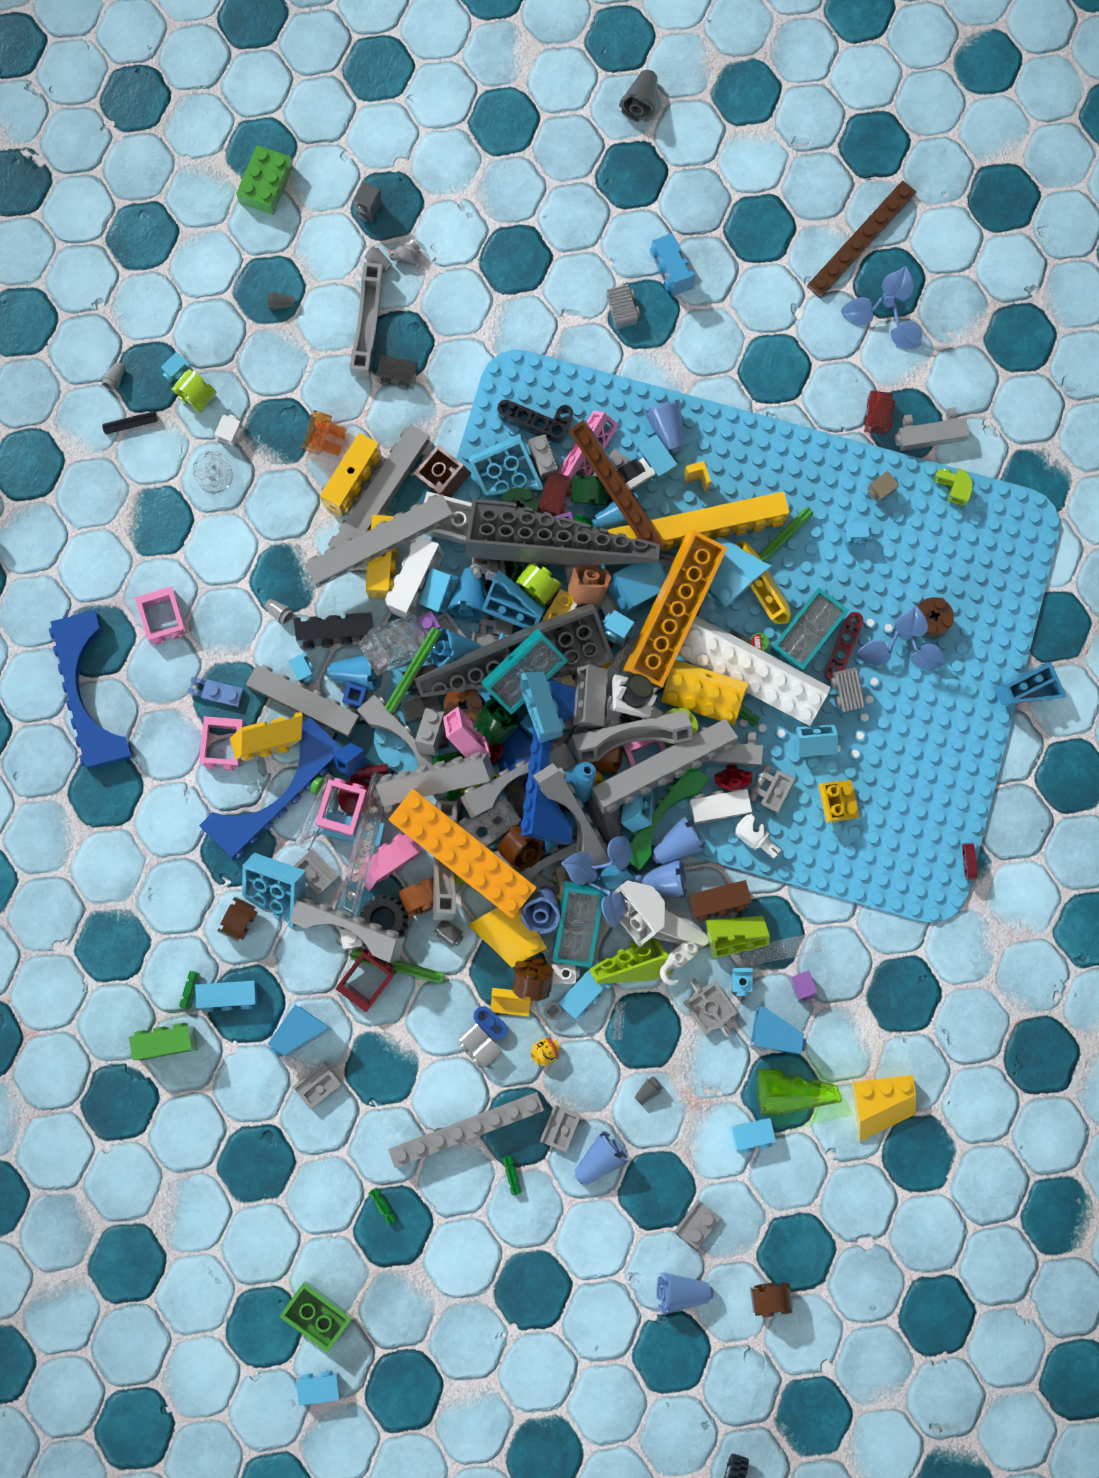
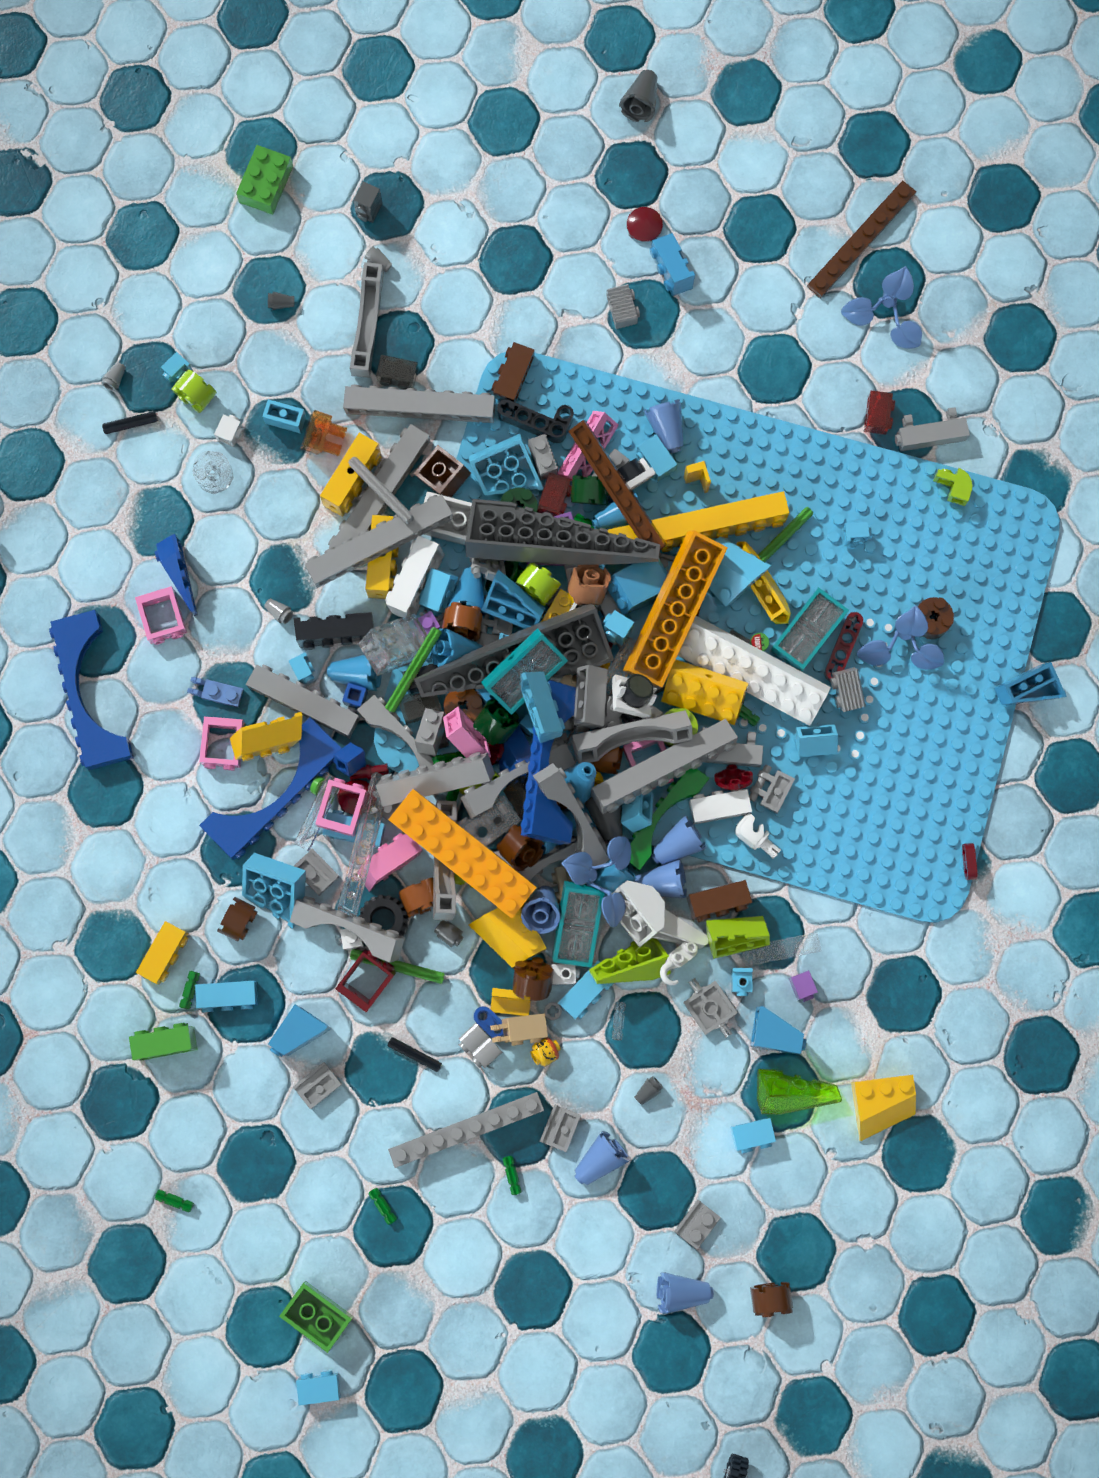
(162, 953): none -> yellow brick
(172, 558): none -> blue wedge
(174, 1200): none -> green axle
(284, 416): none -> medium azure brick
(381, 490): none -> light grey axle
(406, 253): light grey animal -> none
(414, 1054): none -> black axle
(419, 404): none -> light grey brick
(463, 620): none -> dark orange brick
(513, 372): none -> reddish brown brick
(522, 1028): none -> tan hinge
(644, 224): none -> dark red dish
(838, 801): yellow brick -> none
(882, 487): dark tan brick -> none

